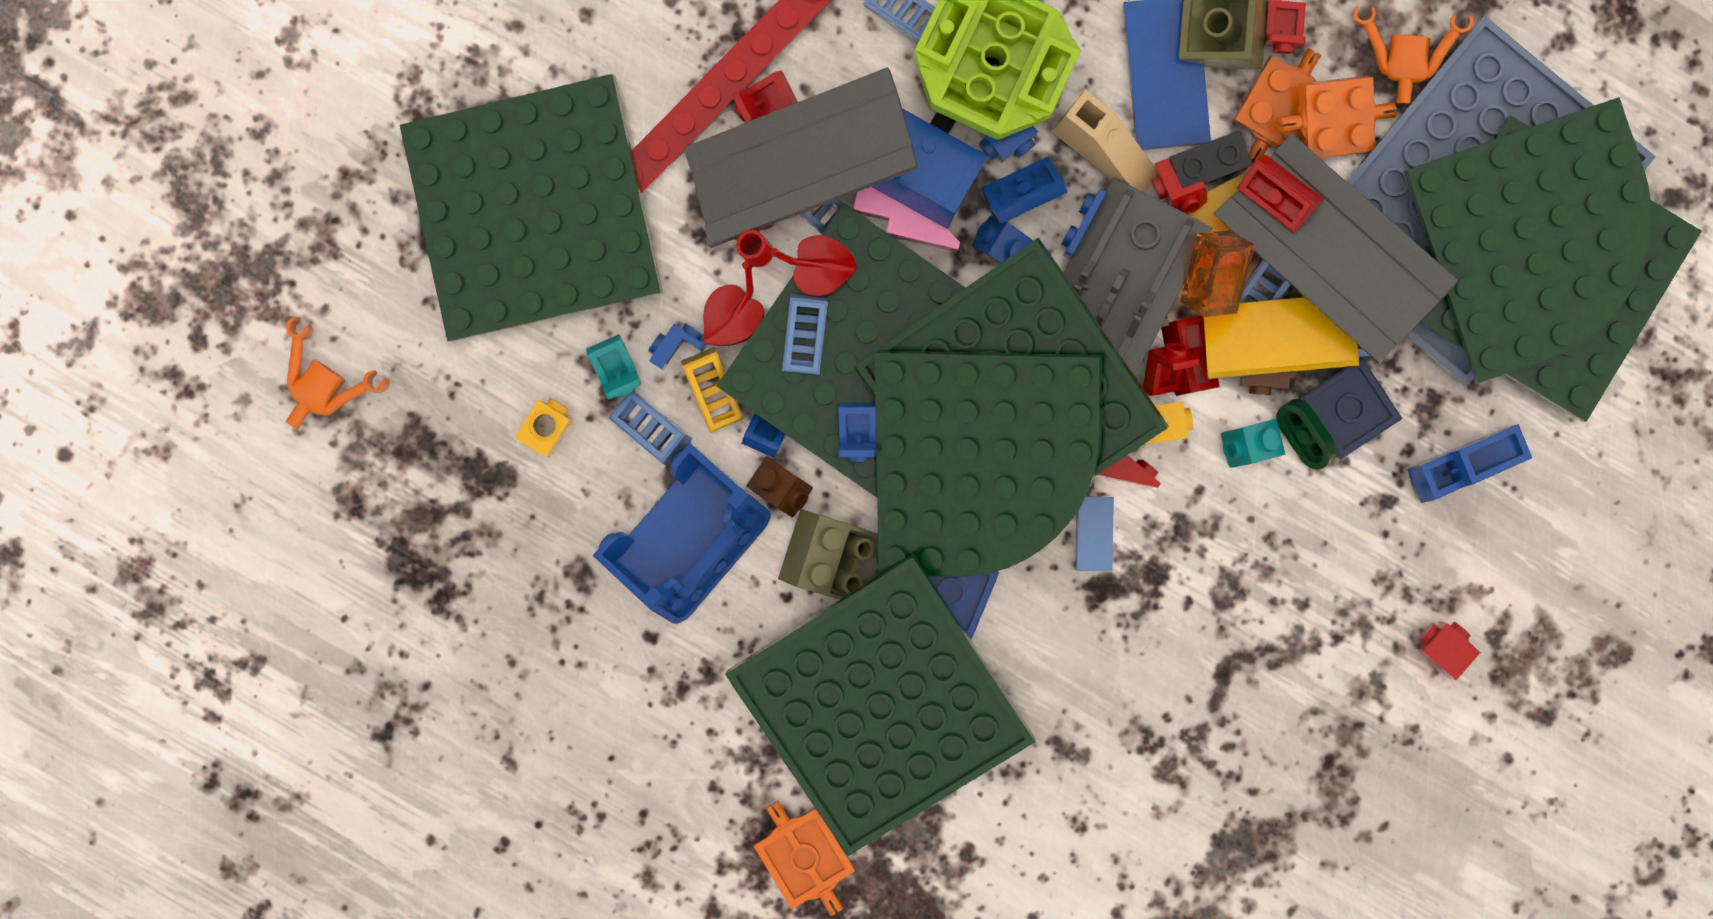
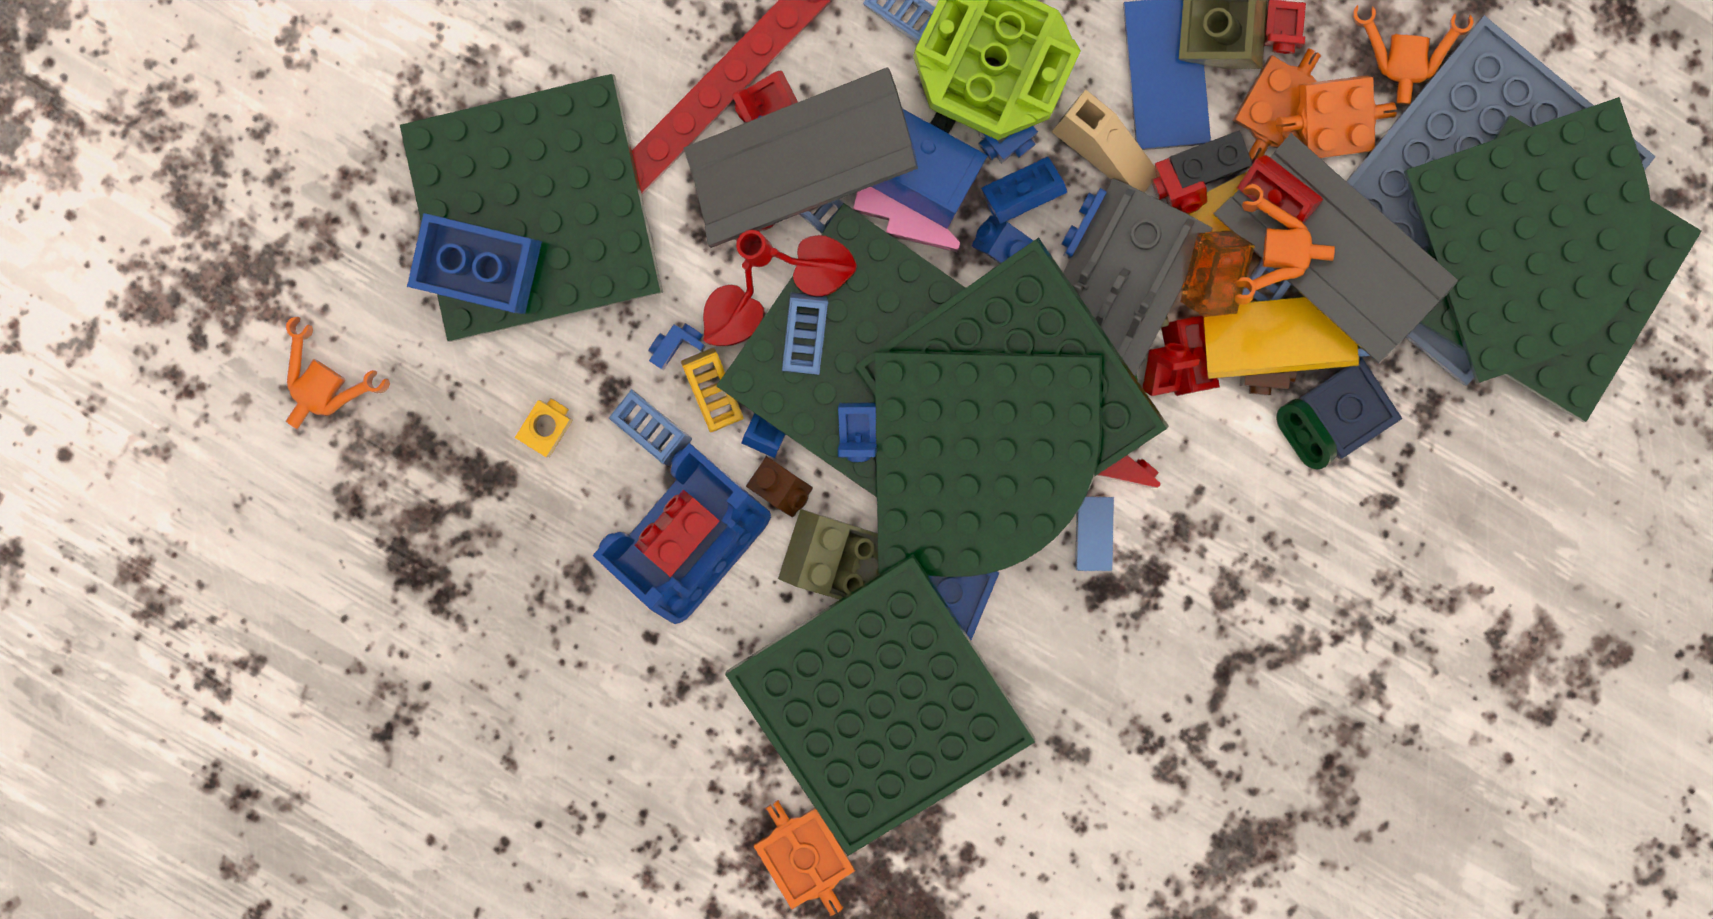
(474, 264): none -> blue brick
(614, 367): teal bracket -> none
(676, 532): none -> red brick
(1179, 422): yellow brick -> none
(1252, 443): teal bracket -> none
(1282, 248): none -> orange piece
(1447, 648): red brick -> none
(1469, 463): blue slope -> none

